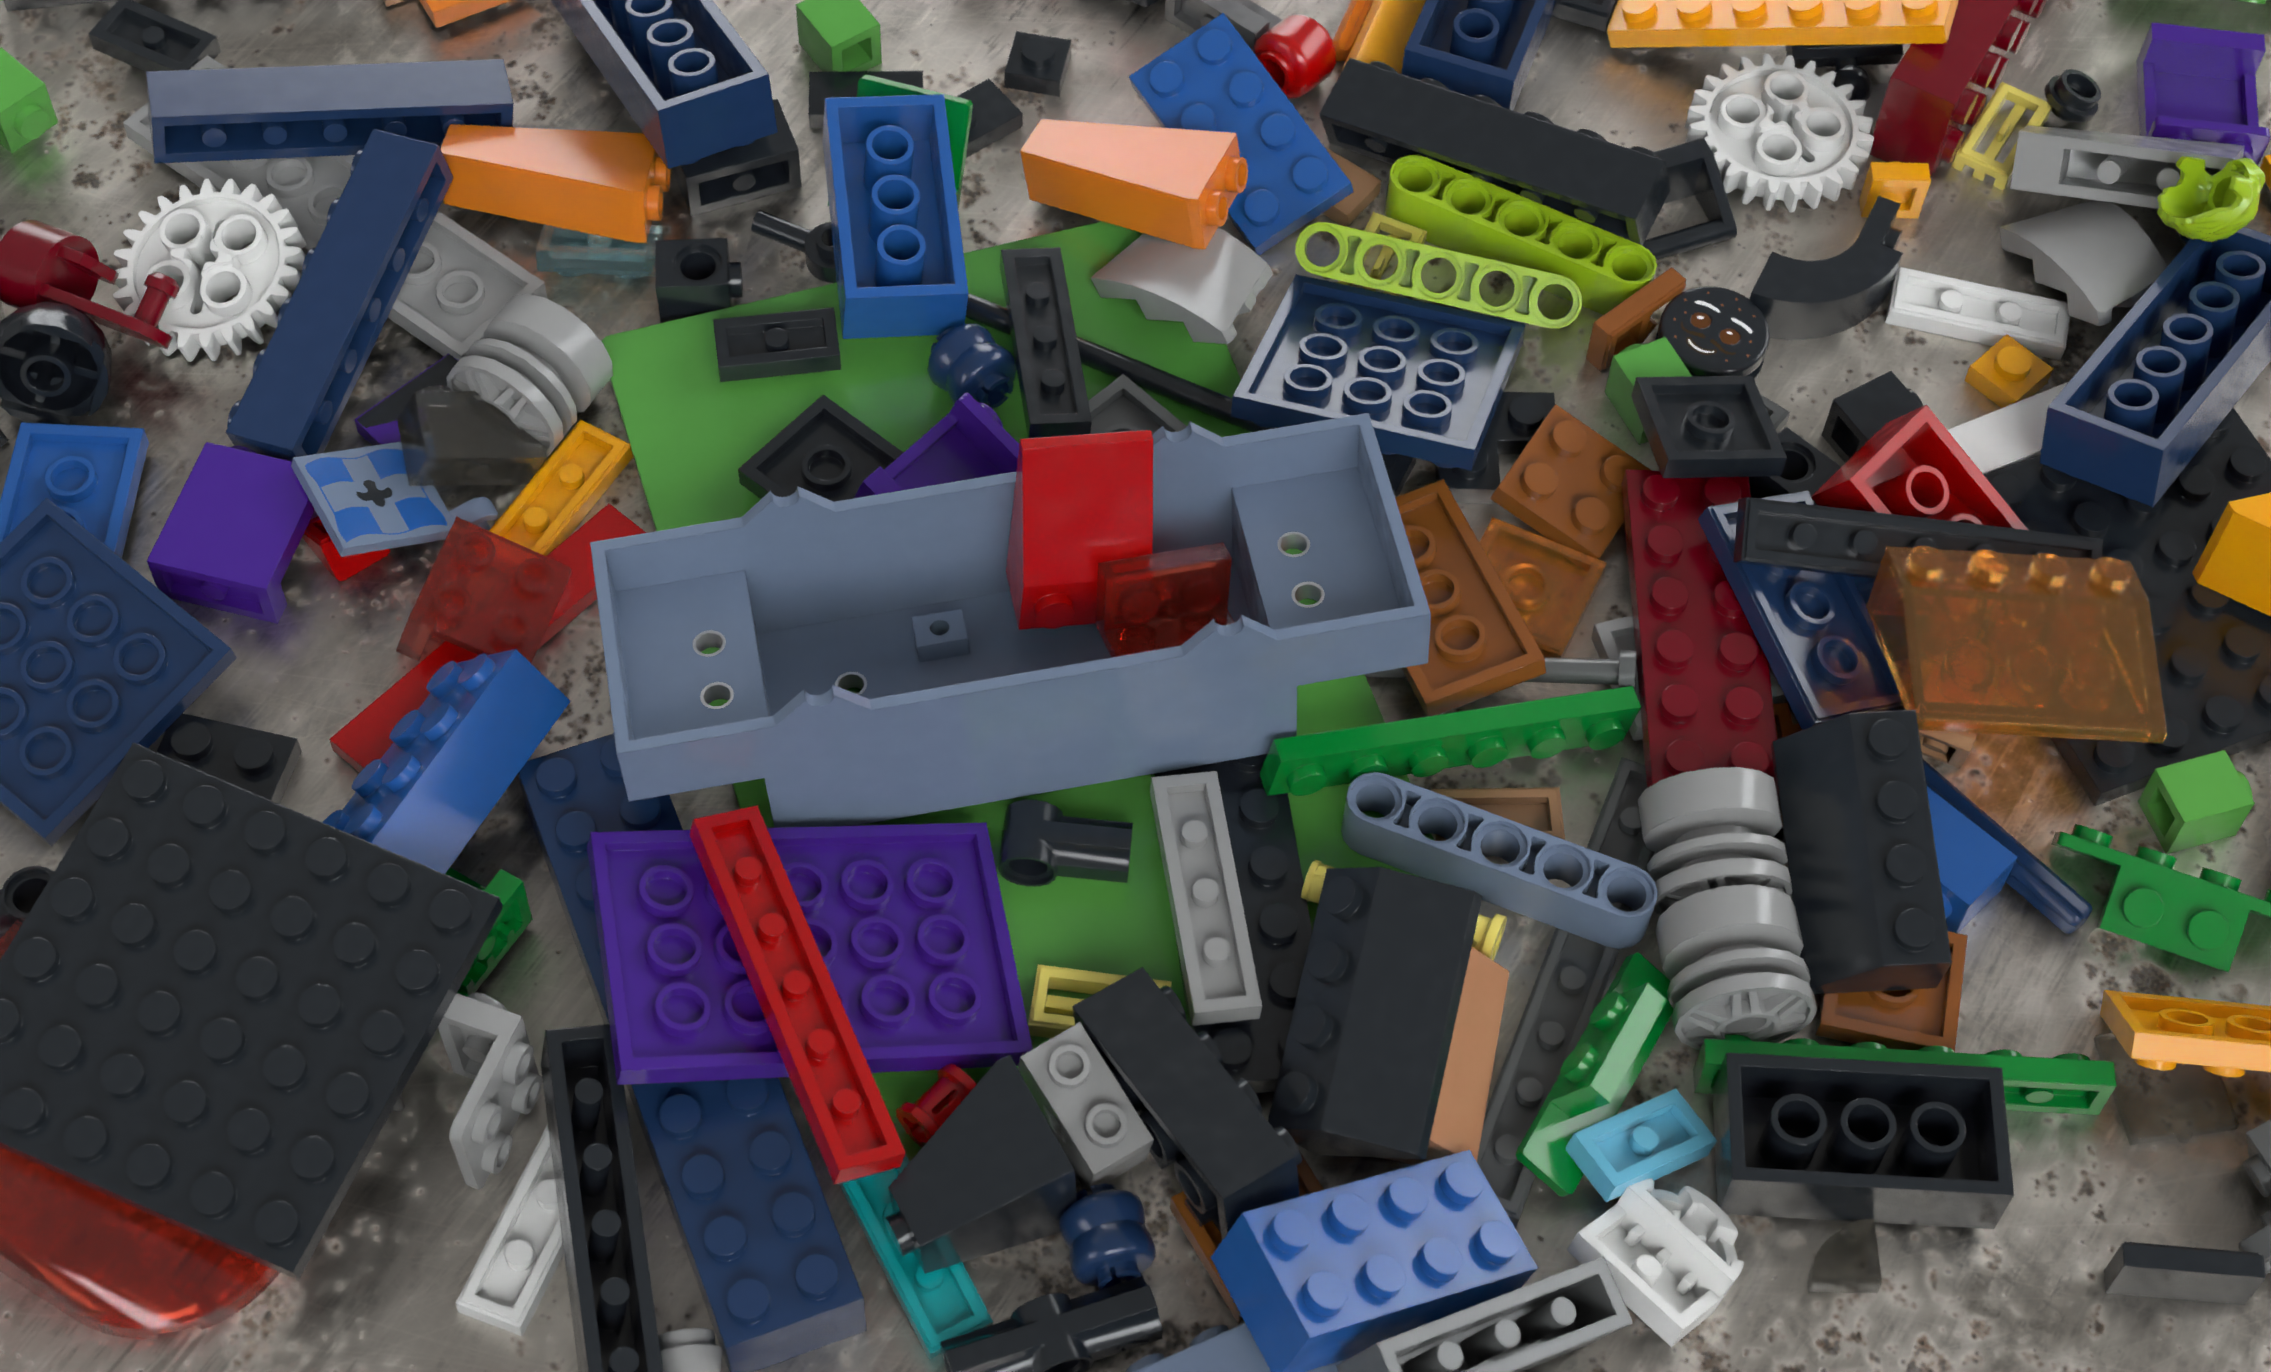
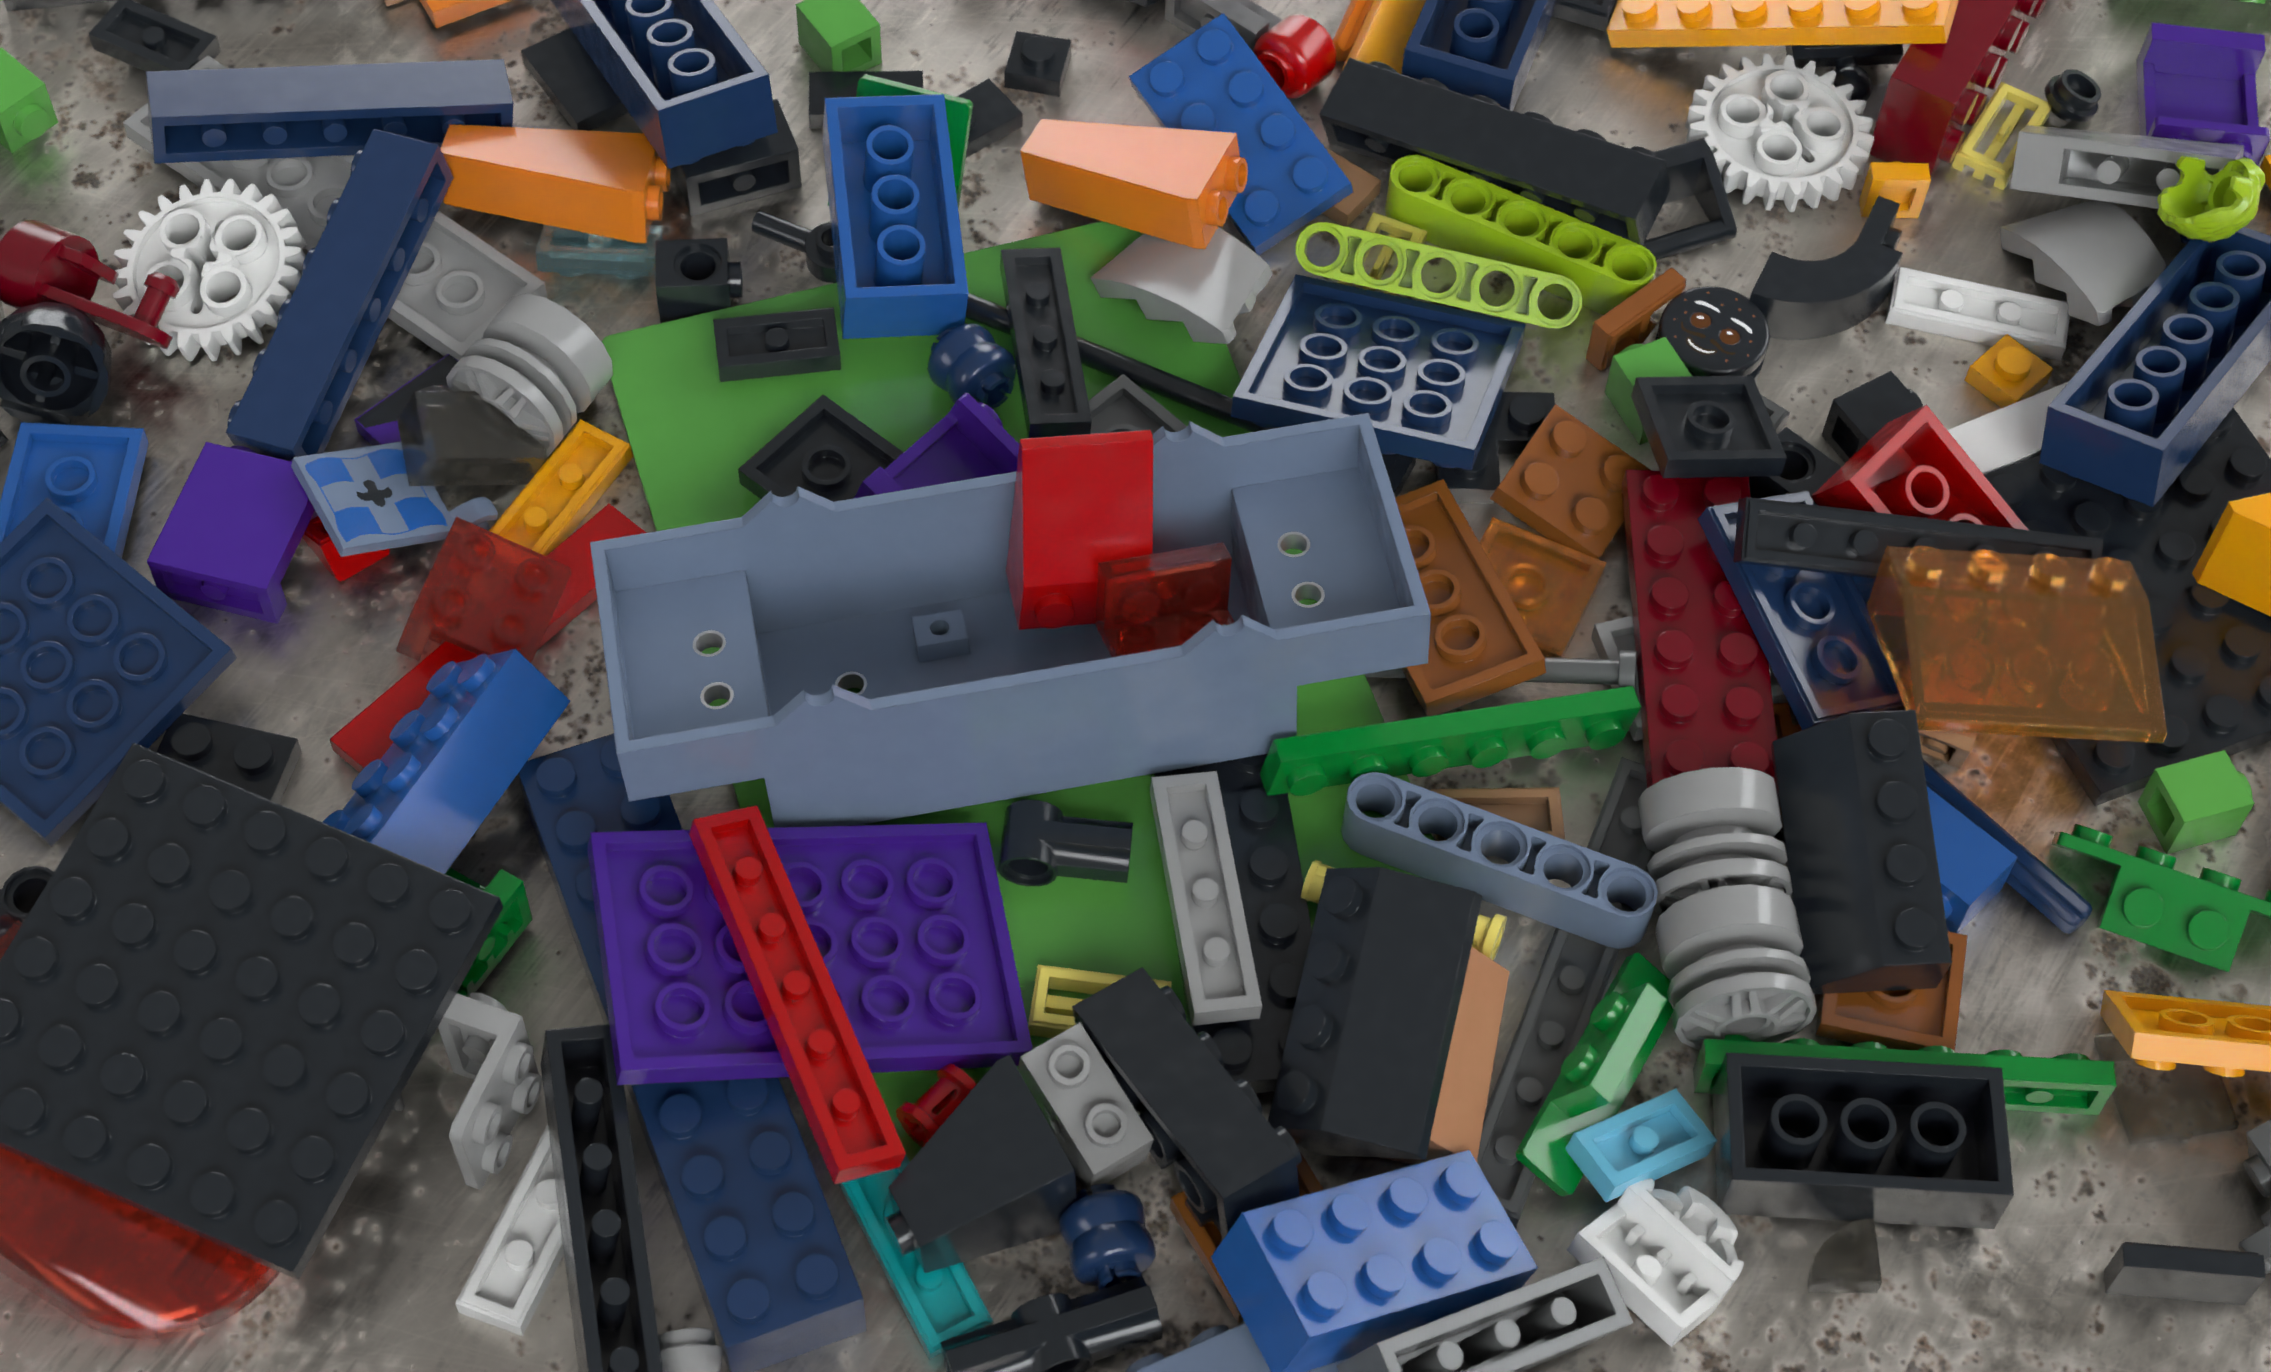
(573, 81): none -> black tile

